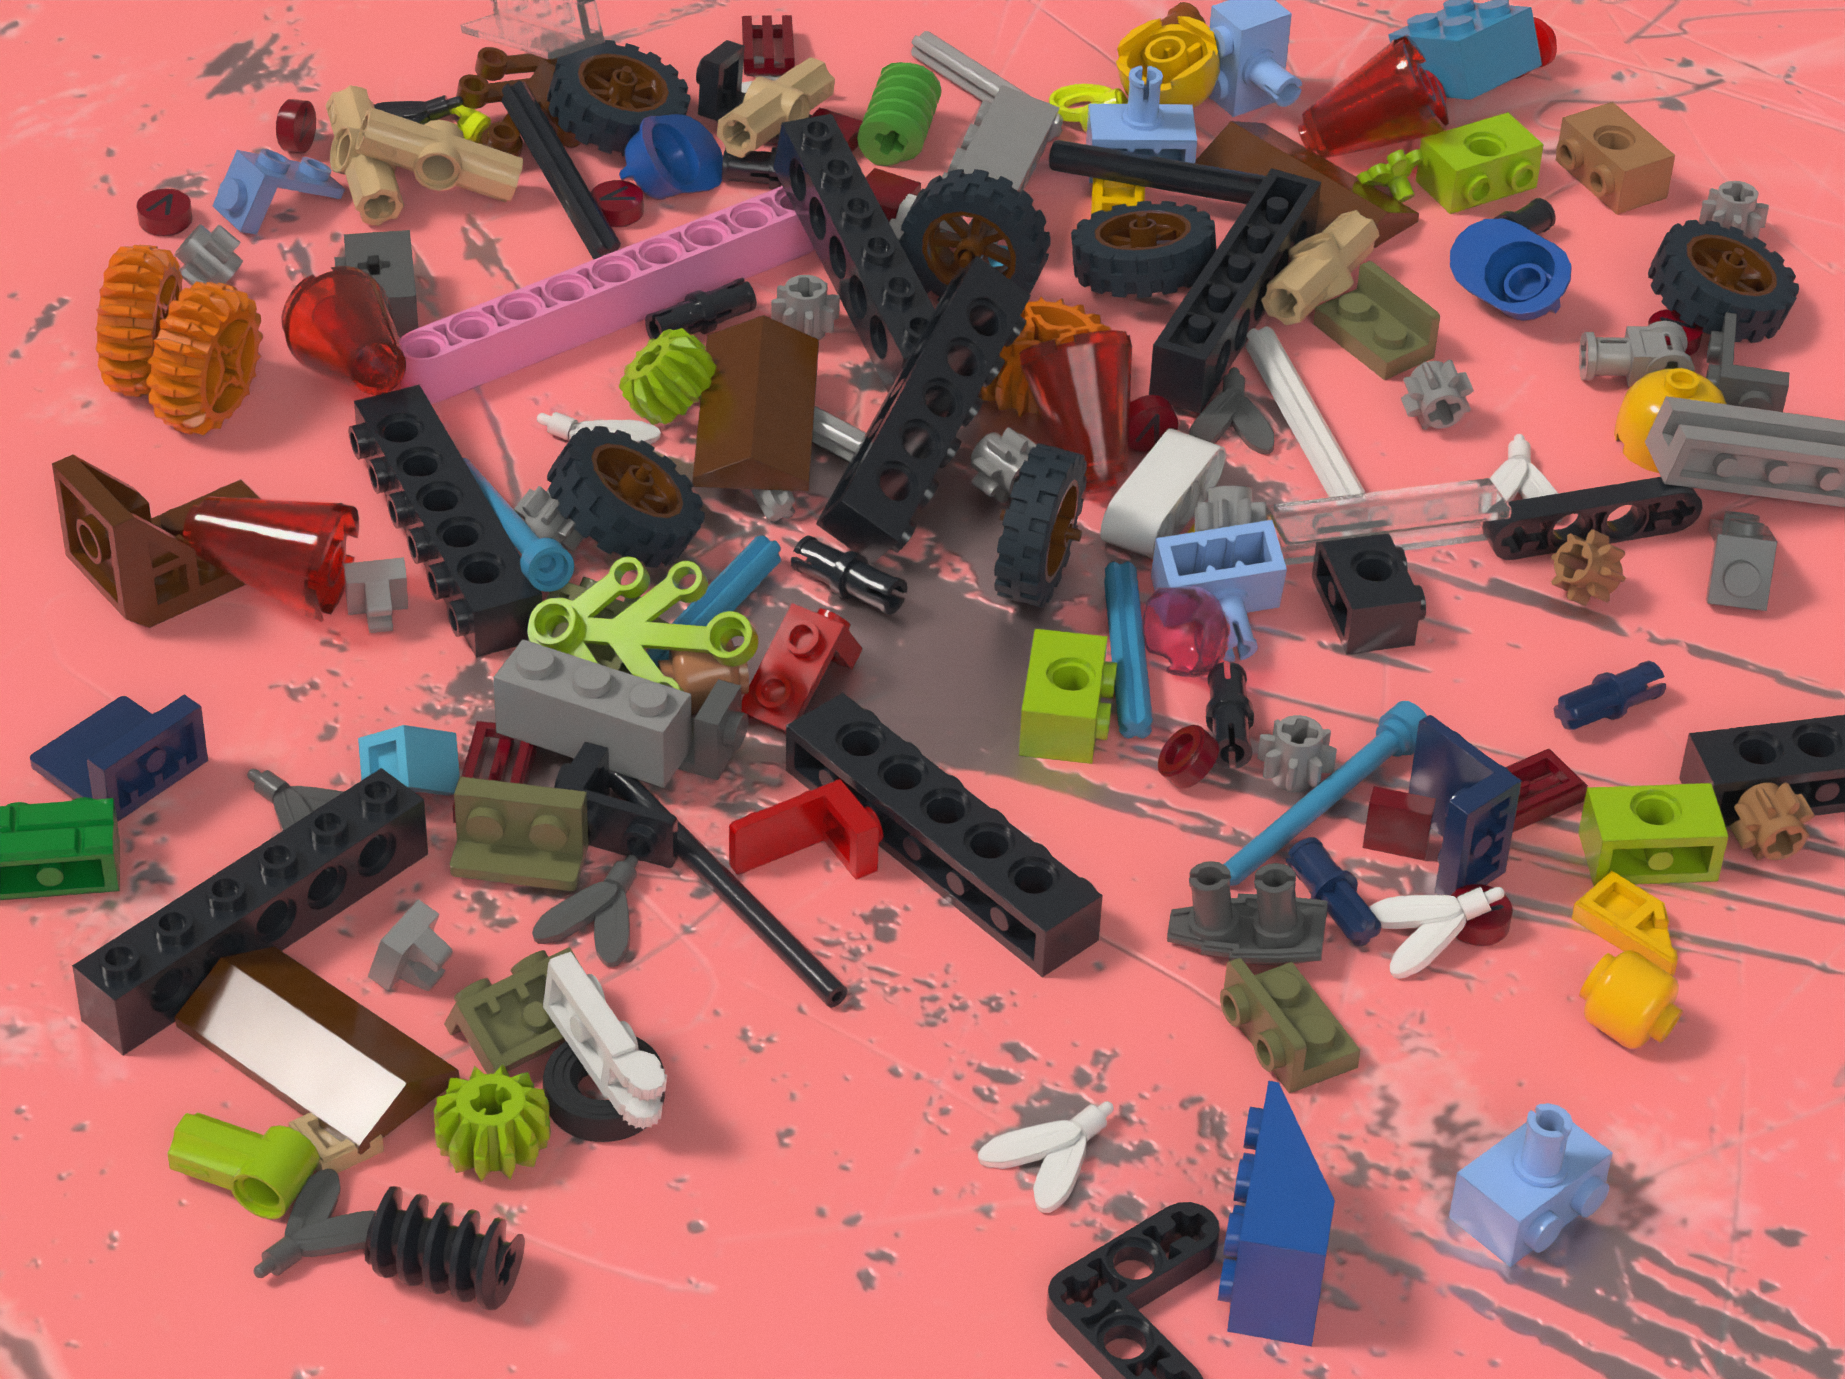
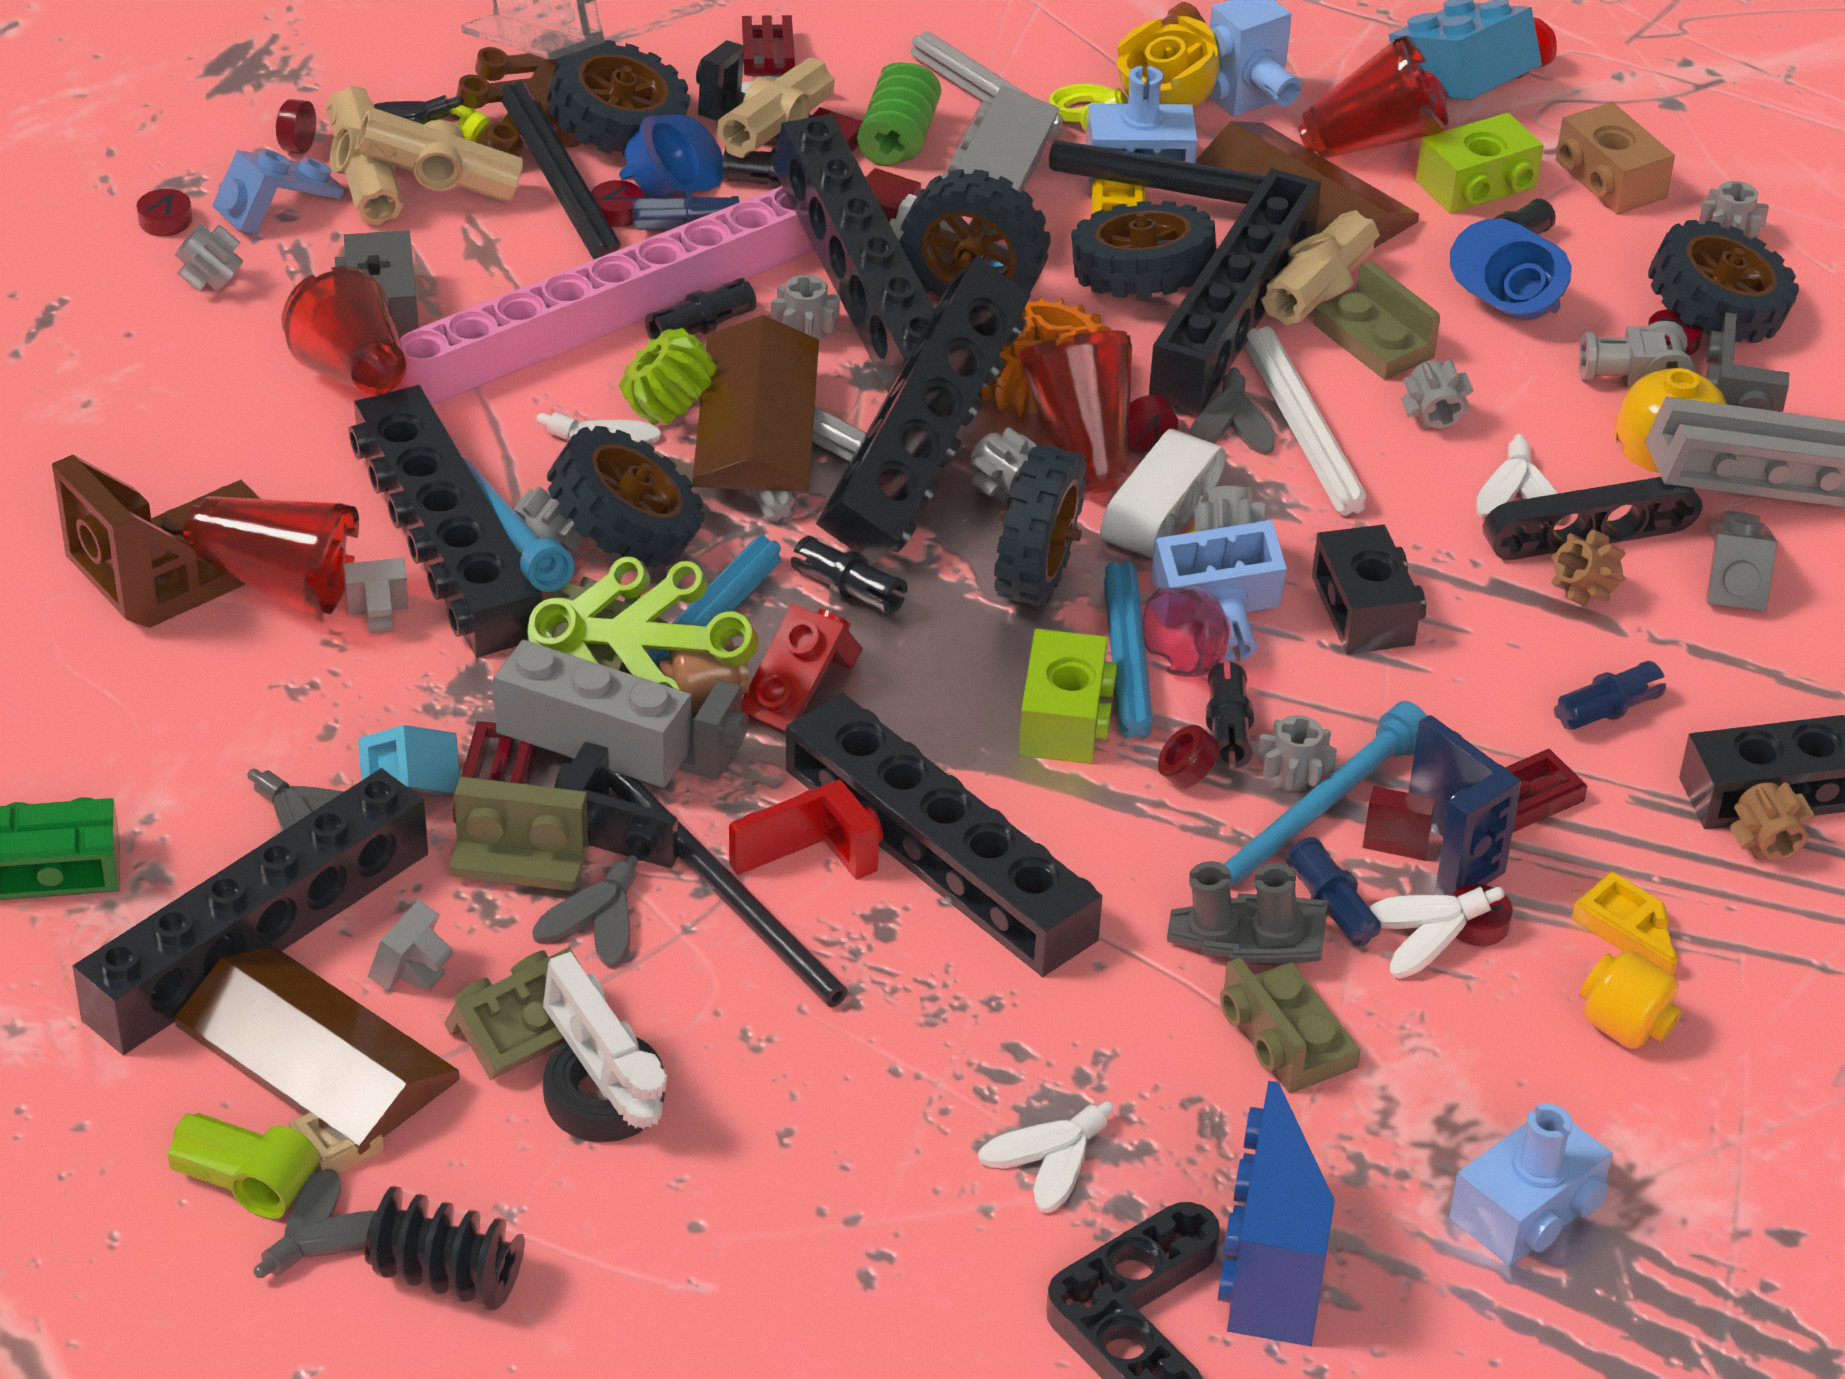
(126, 752): dark blue bracket -> none
(131, 304): orange gear -> none
(204, 357): orange gear -> none
(492, 1122): lime gear -> none
(675, 211): none -> dark blue axle
(1394, 173): lime plant -> none
(1412, 517): clear panel -> none
(1653, 833): lime brick -> none

